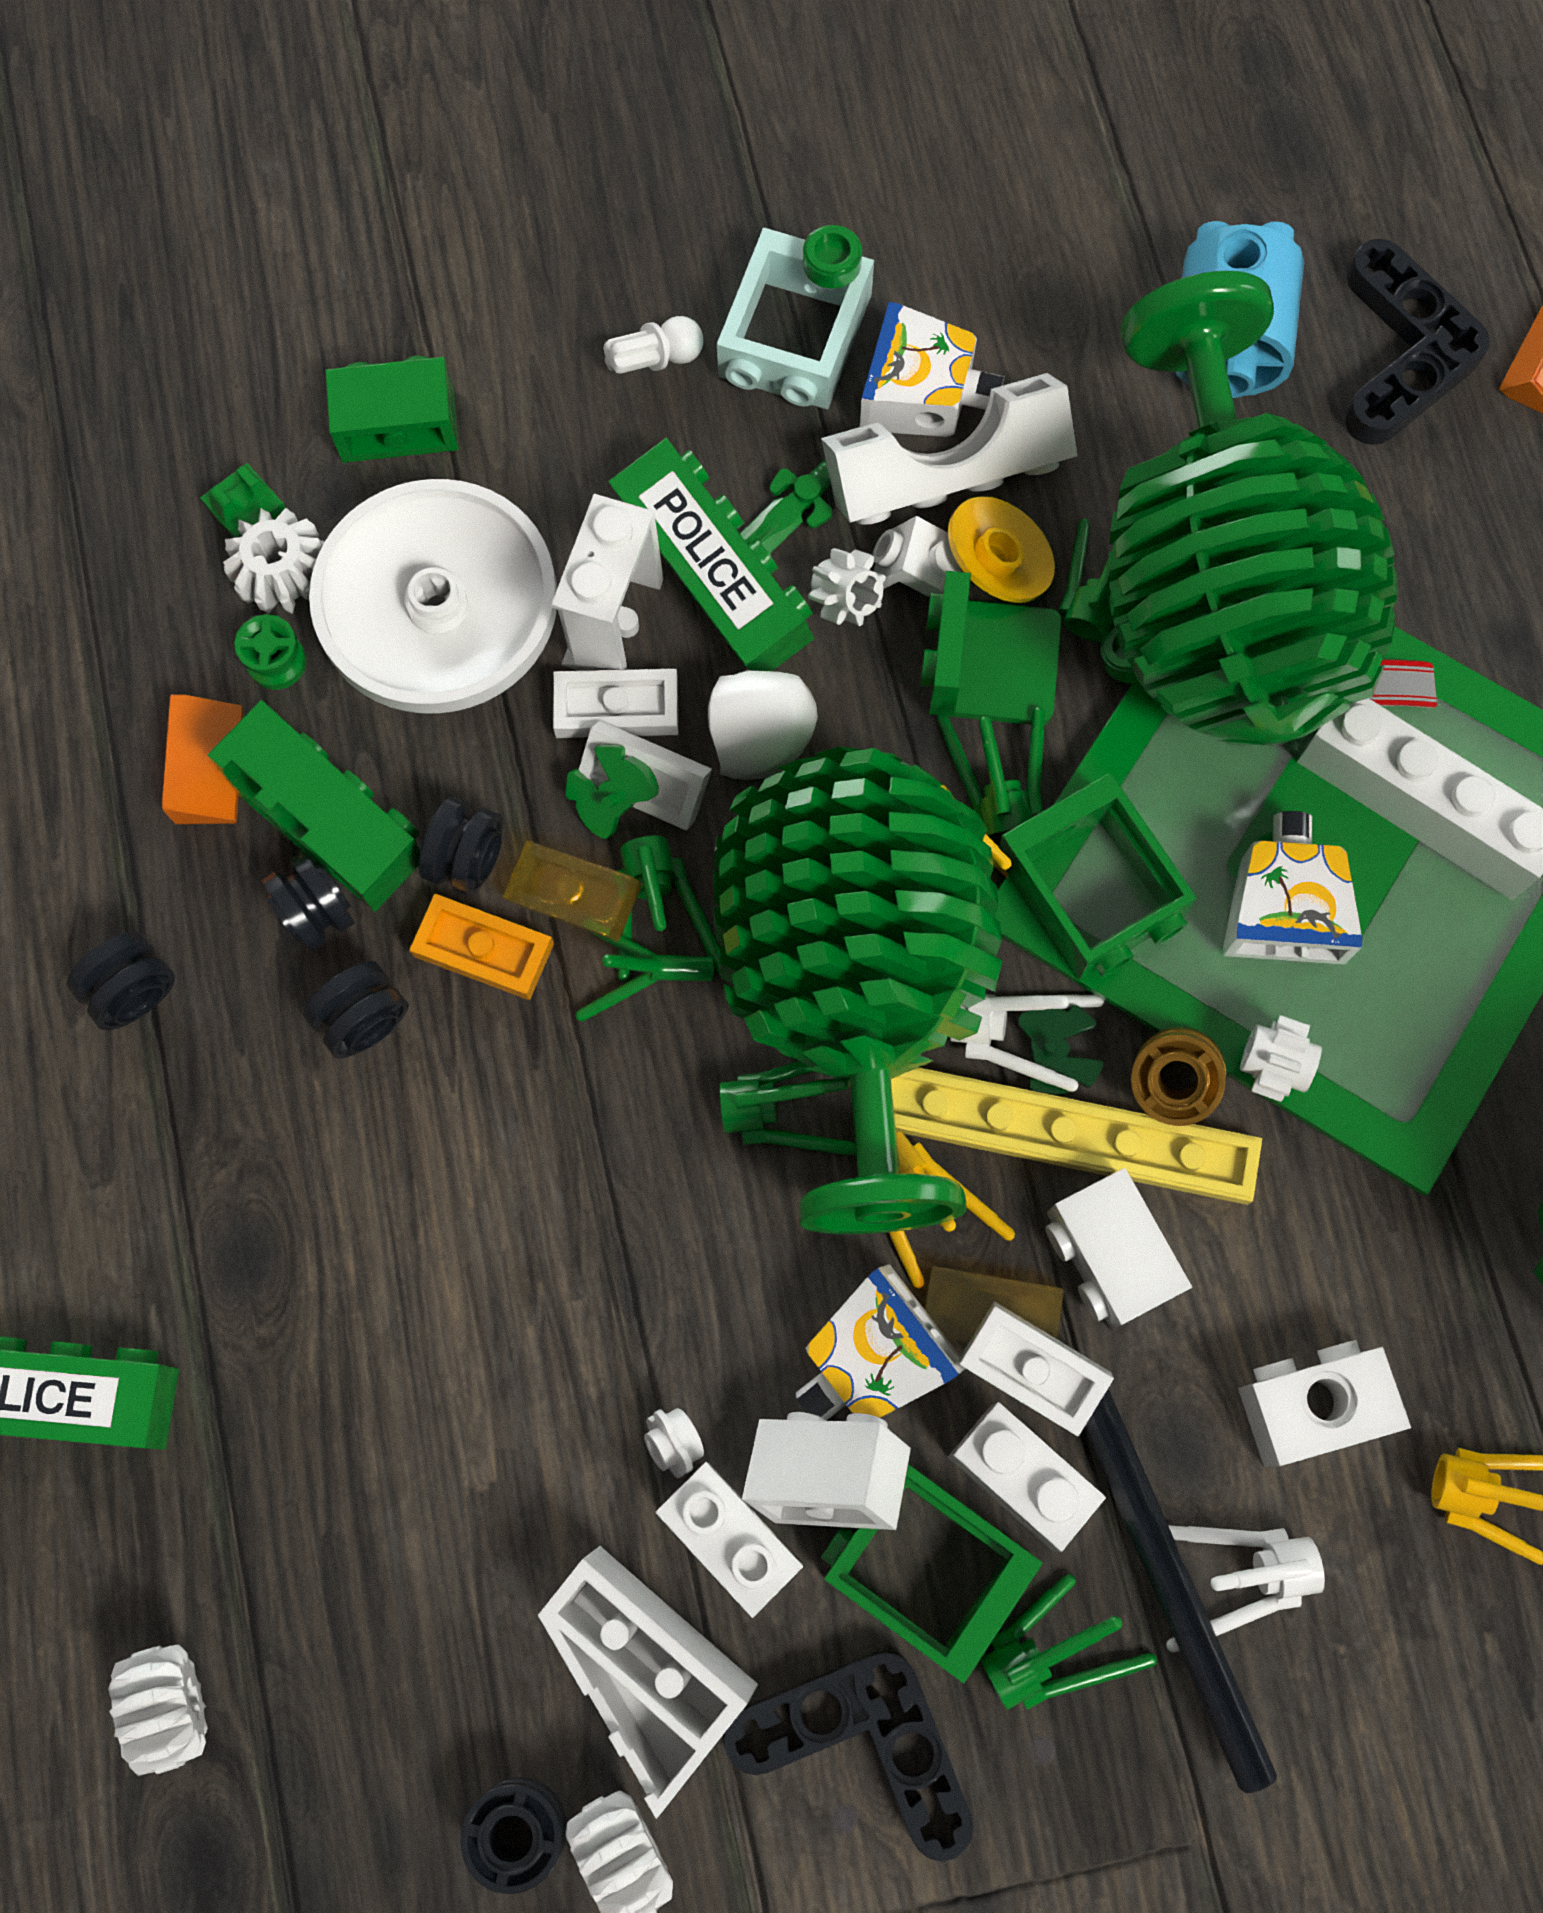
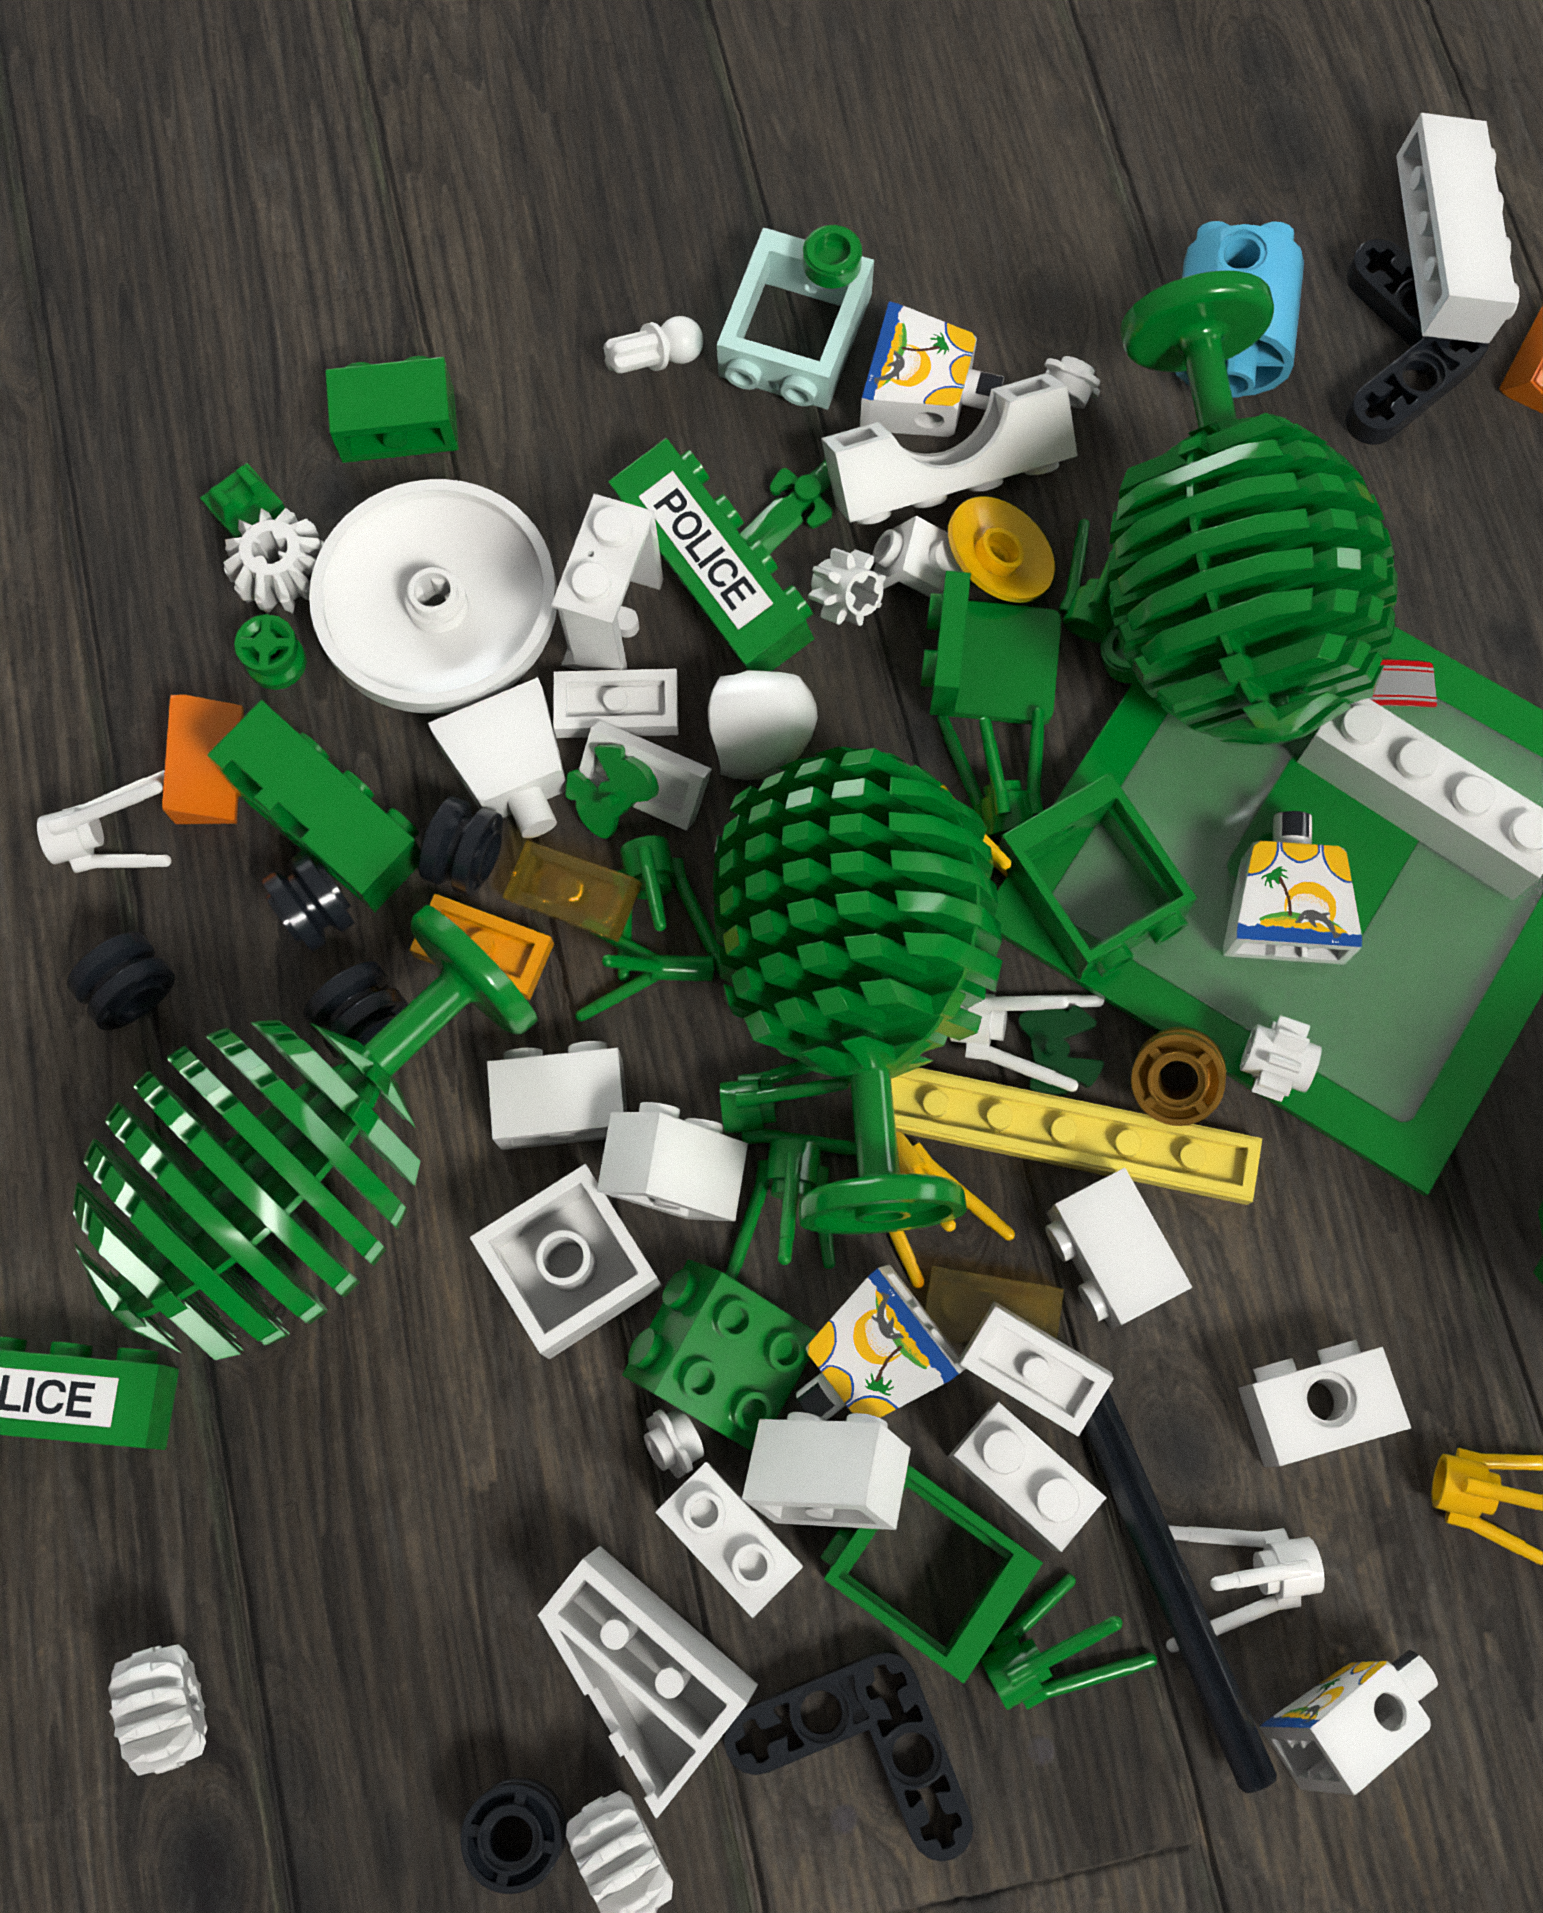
(78, 831): none -> white plant
(269, 1165): none -> green plant
(506, 755): none -> white torso
(556, 1095): none -> white brick
(565, 1262): none -> white brick
(672, 1163): none -> white brick
(720, 1352): none -> green bracket
(791, 1172): none -> green plant
(1078, 378): none -> white plate
(1353, 1724): none -> white torso
(1456, 229): none -> white brick

